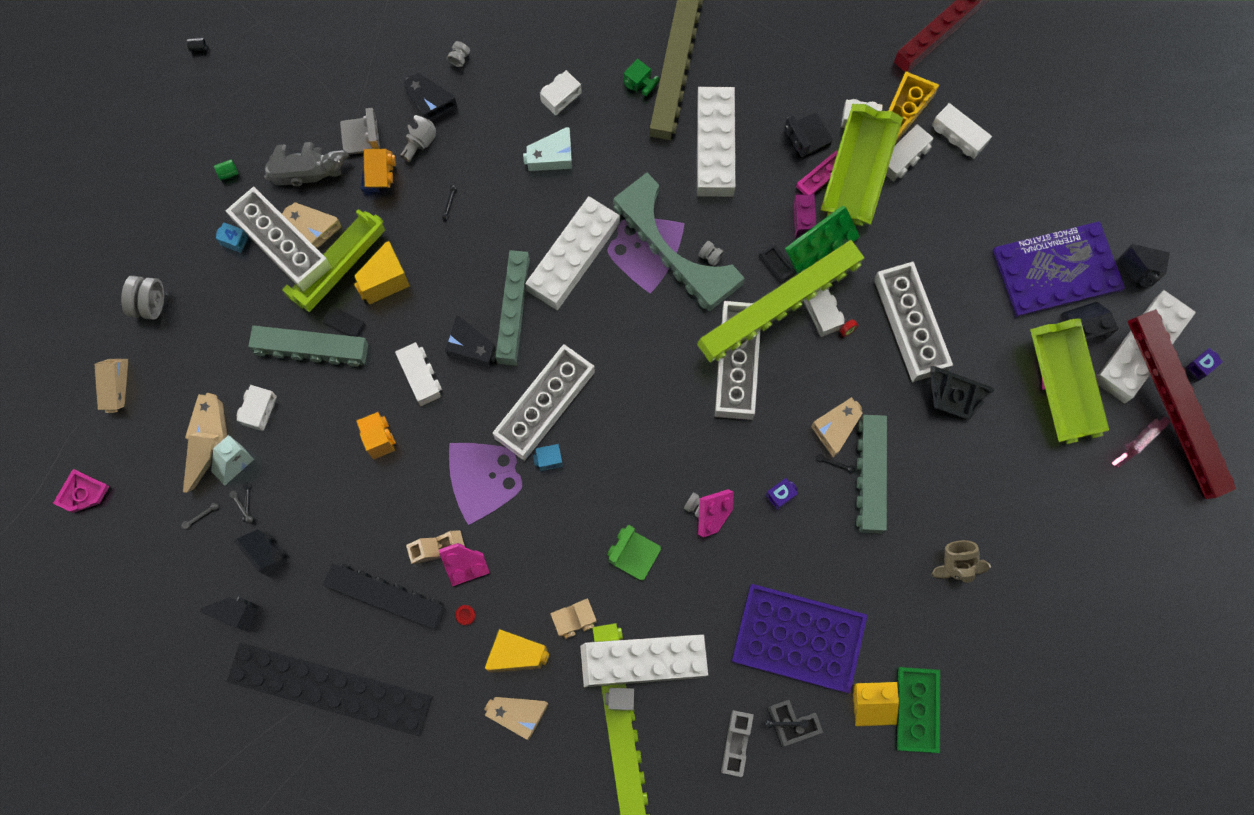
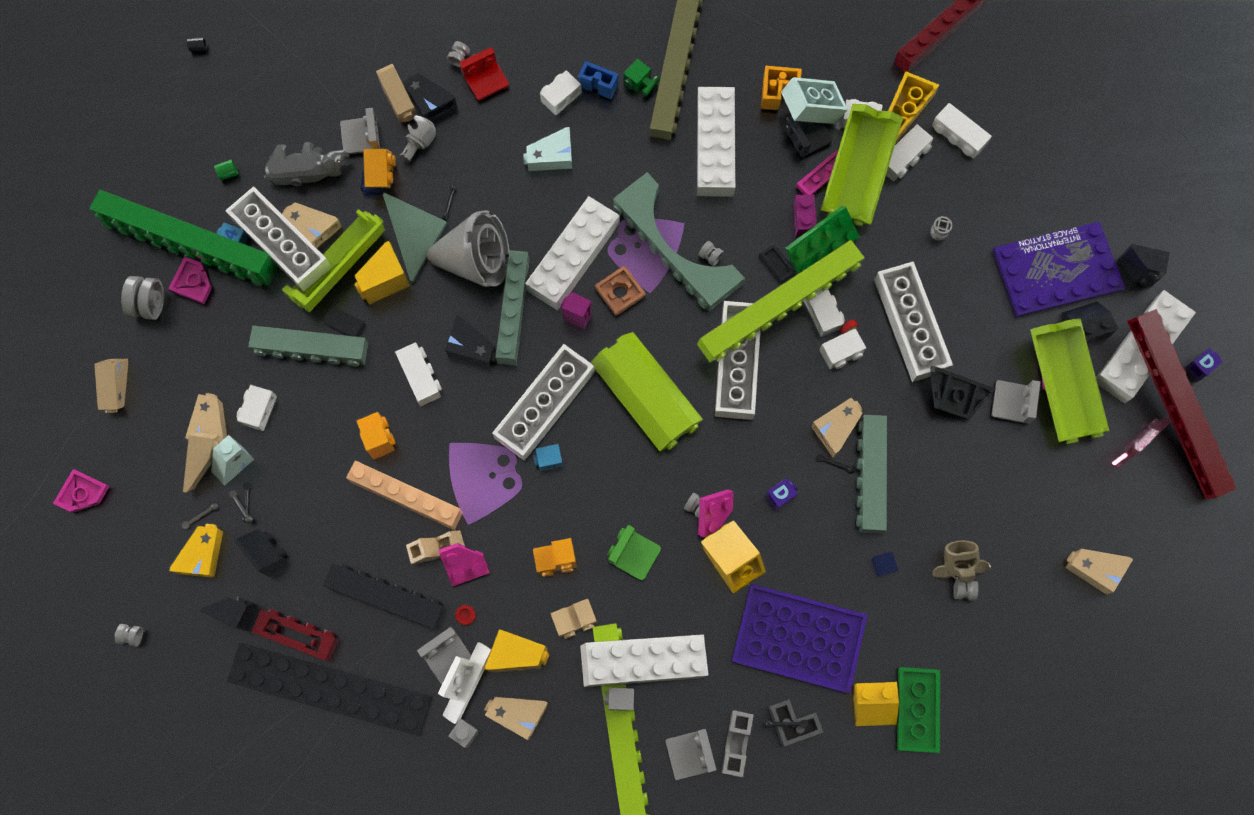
(129, 635): none -> light grey wheel
(184, 238): none -> green brick
(191, 281): none -> dark pink plate
(200, 553): none -> yellow slope
(266, 622): none -> dark red brick
(396, 93): none -> tan slope
(404, 495): none -> light nougat brick
(414, 232): none -> sand green tile
(442, 651): none -> light grey bracket
(462, 681): none -> white bracket
(464, 733): none -> light grey brick
(474, 250): none -> light grey cone
(483, 74): none -> red bracket
(555, 558): none -> light orange brick
(576, 310): none -> magenta brick
(596, 77): none -> blue brick
(624, 279): none -> nougat piece
(646, 391): none -> lime panel
(690, 754): none -> light grey bracket
(733, 556): none -> yellow slope
(774, 82): none -> light orange brick
(814, 100): none -> light aqua brick
(842, 349): none -> white brick
(885, 563): none -> clear blue plate
(941, 232): none -> light grey wheel
(966, 590): none -> light grey wheel
(1016, 401): none -> light grey bracket
(1099, 568): none -> tan slope

